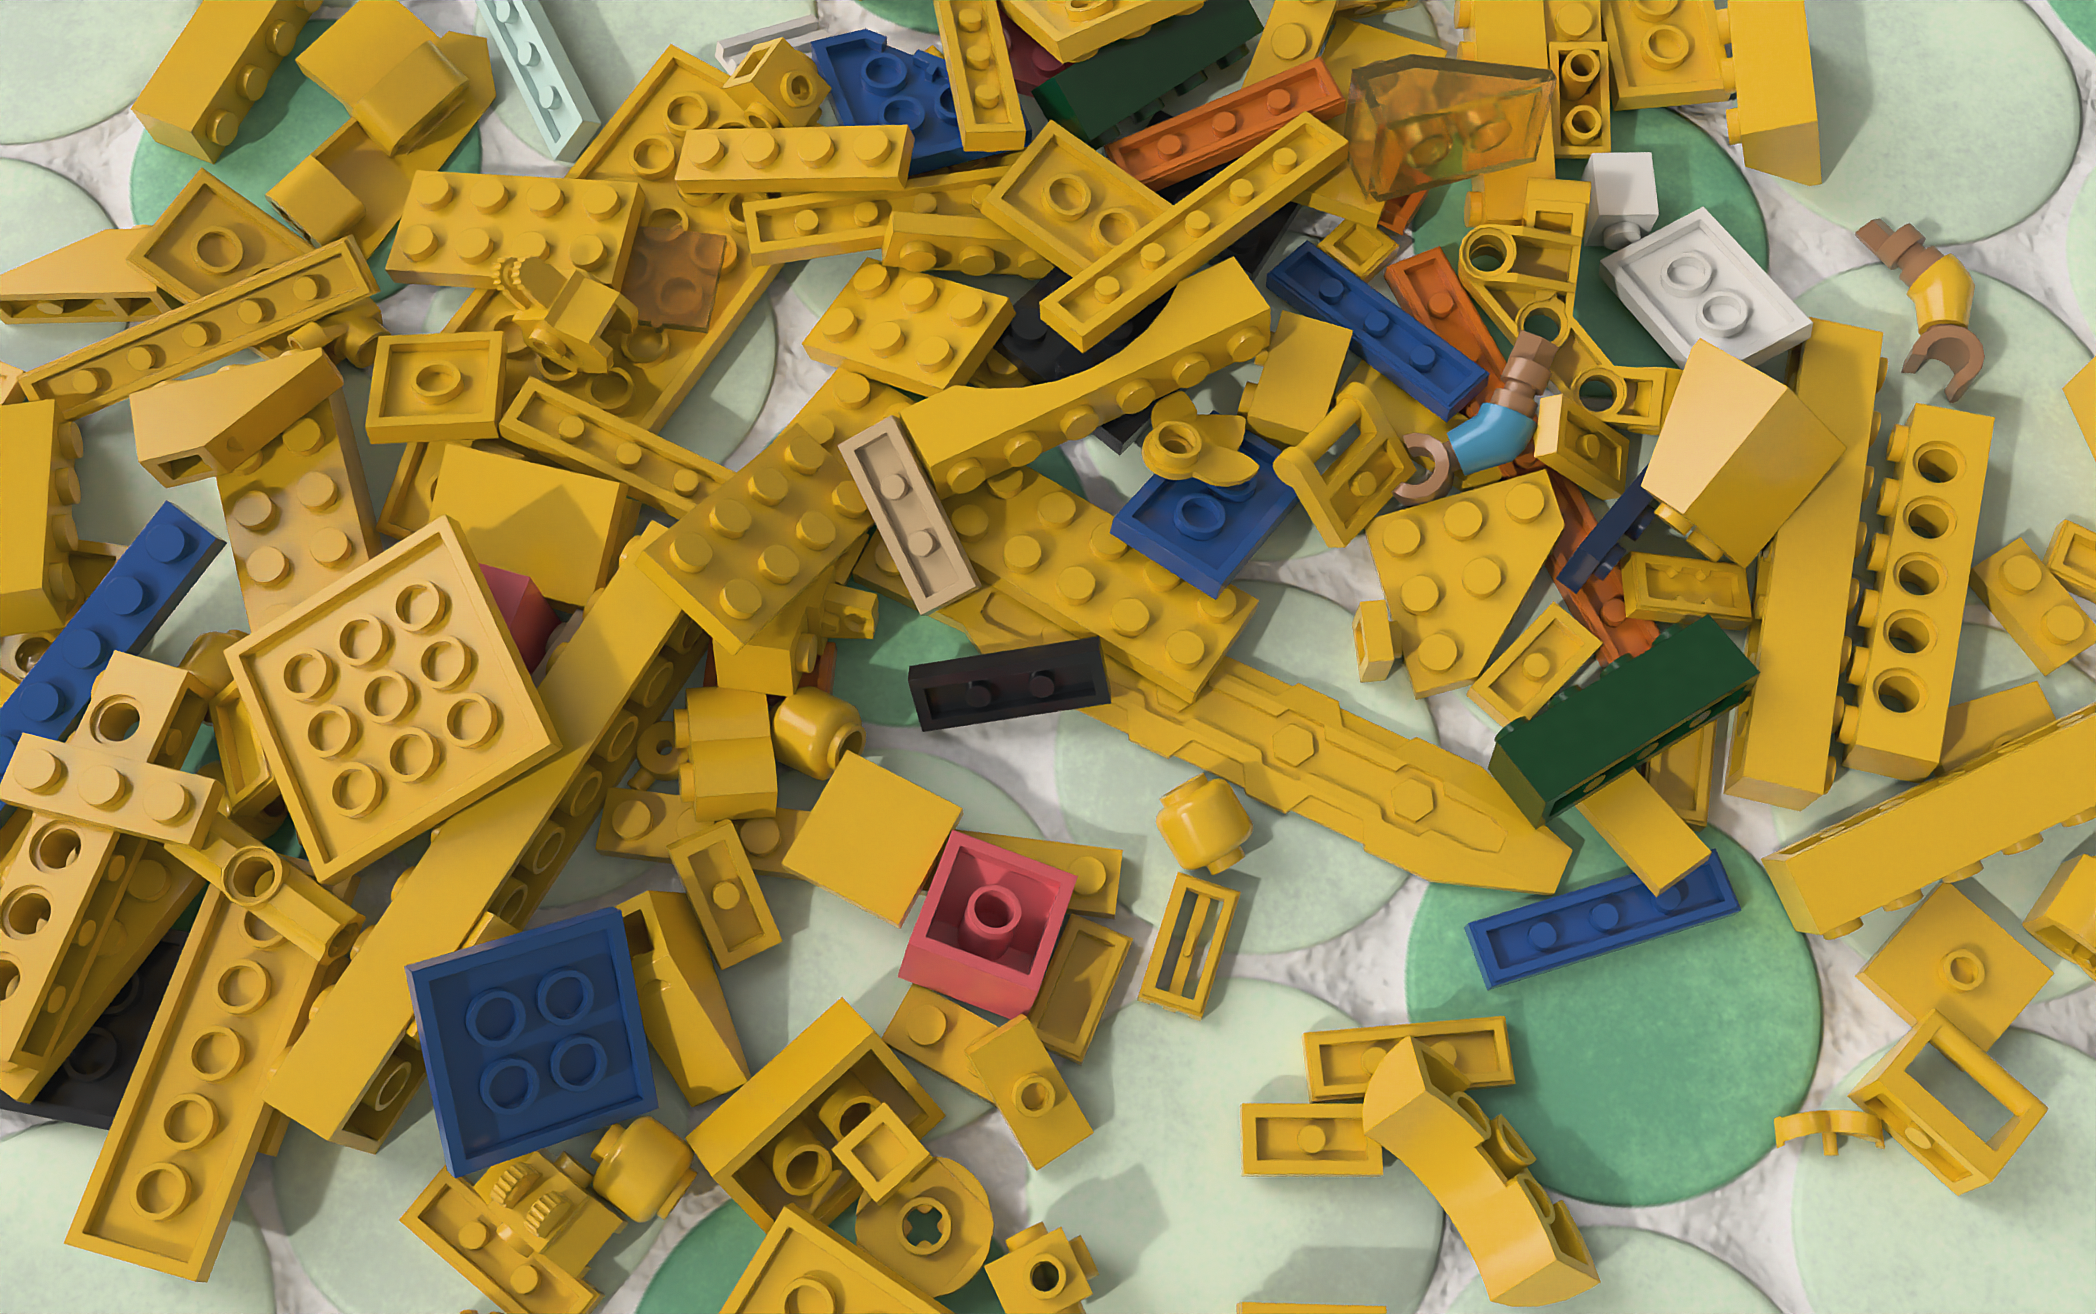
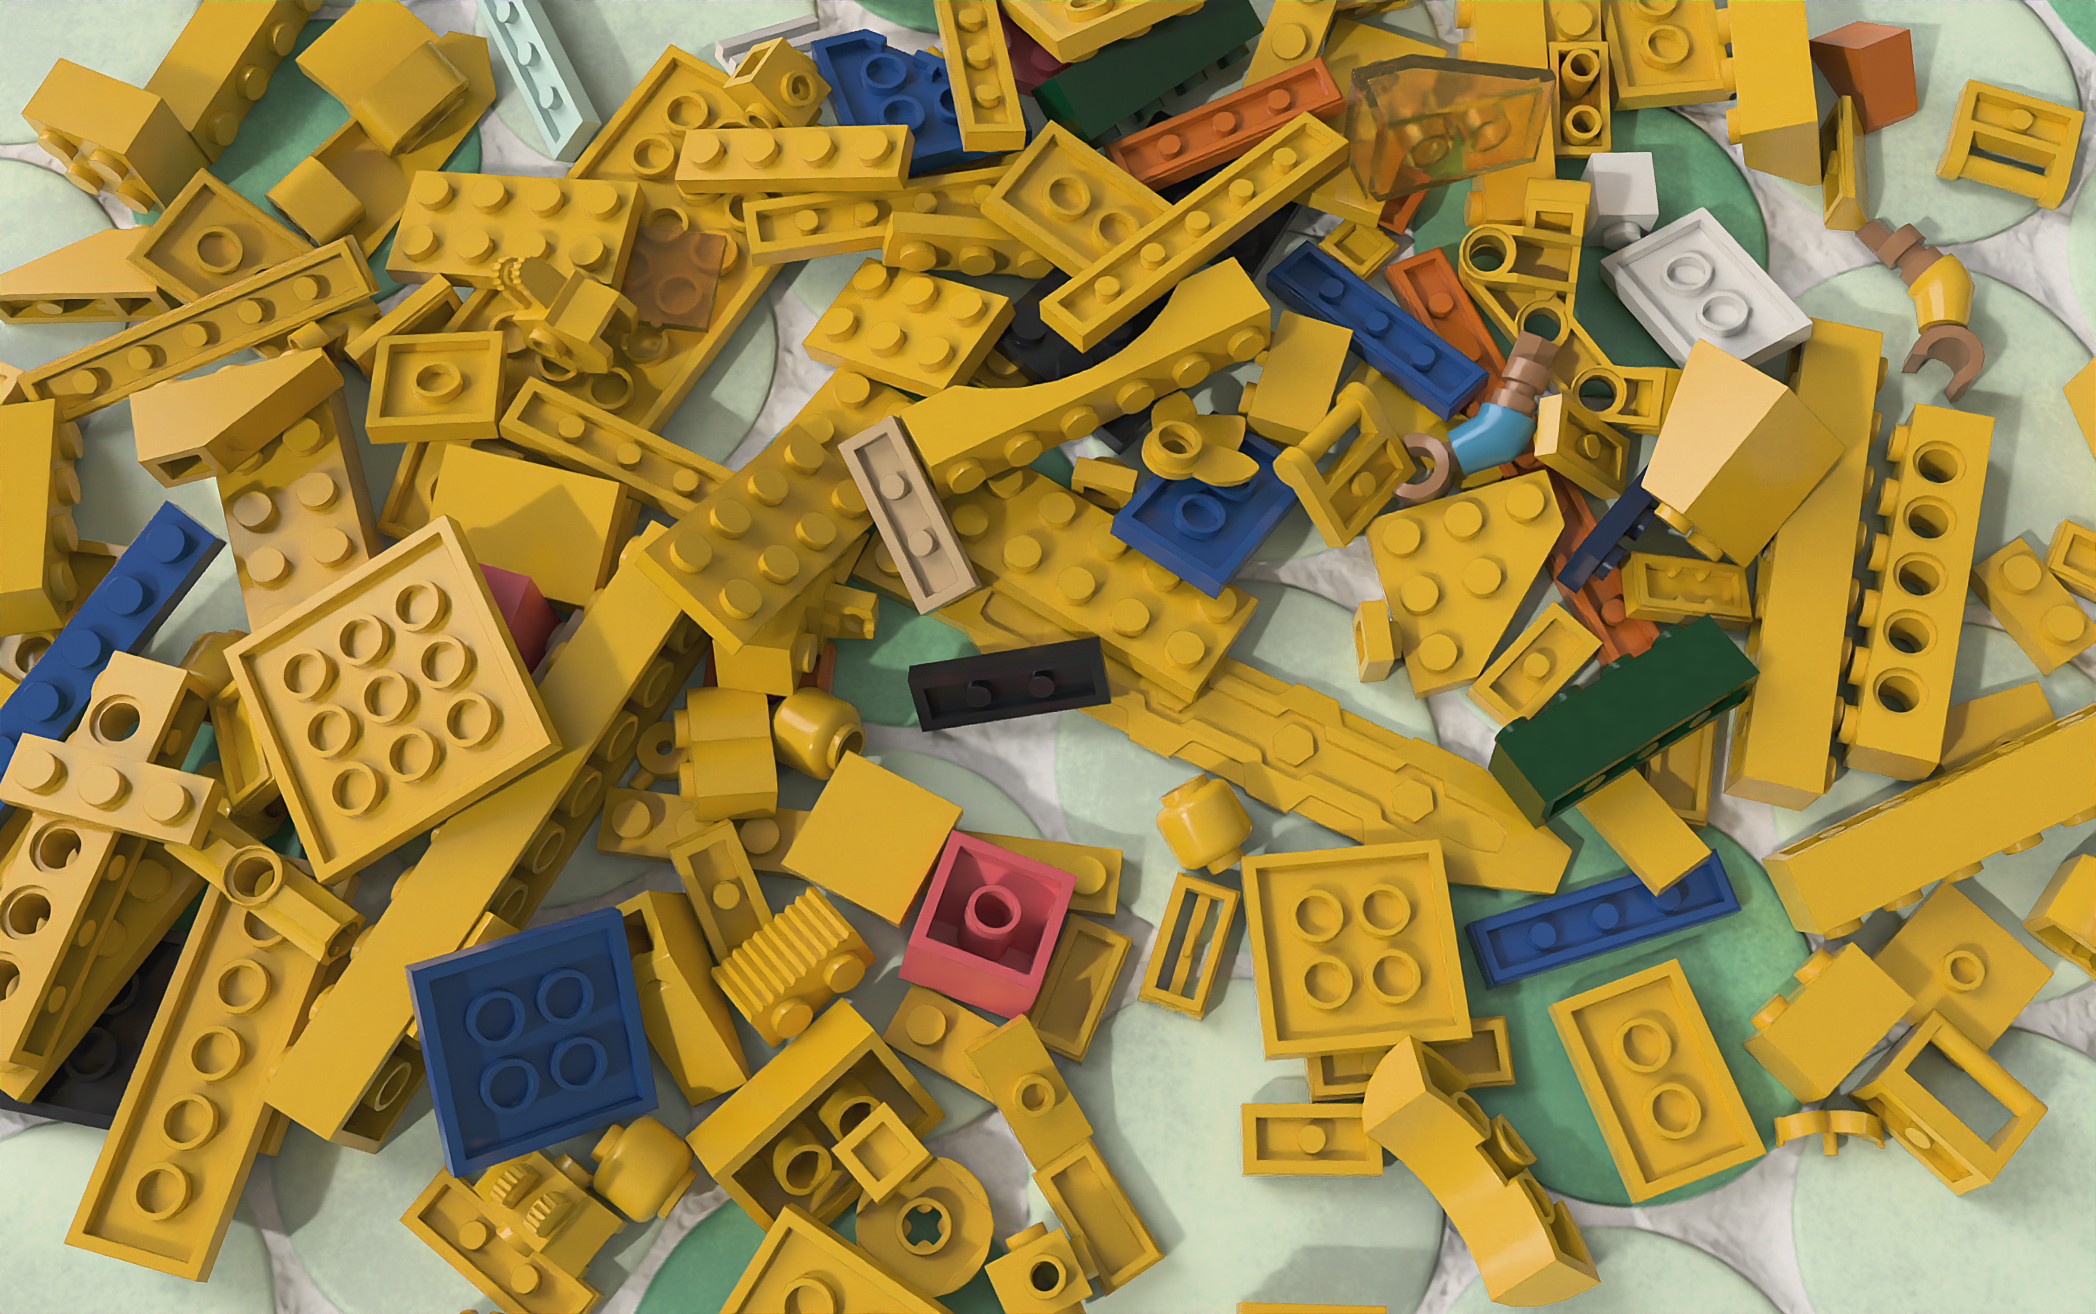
(113, 137): none -> yellow brick
(420, 313): none -> yellow tile
(794, 967): none -> yellow brick
(1096, 1207): none -> yellow tile
(1104, 482): none -> yellow plate
(1353, 949): none -> yellow plate
(1655, 1081): none -> yellow plate
(1826, 1021): none -> yellow brick
(1844, 168): none -> yellow slope
(1873, 68): none -> orange slope
(2017, 129): none -> yellow plate

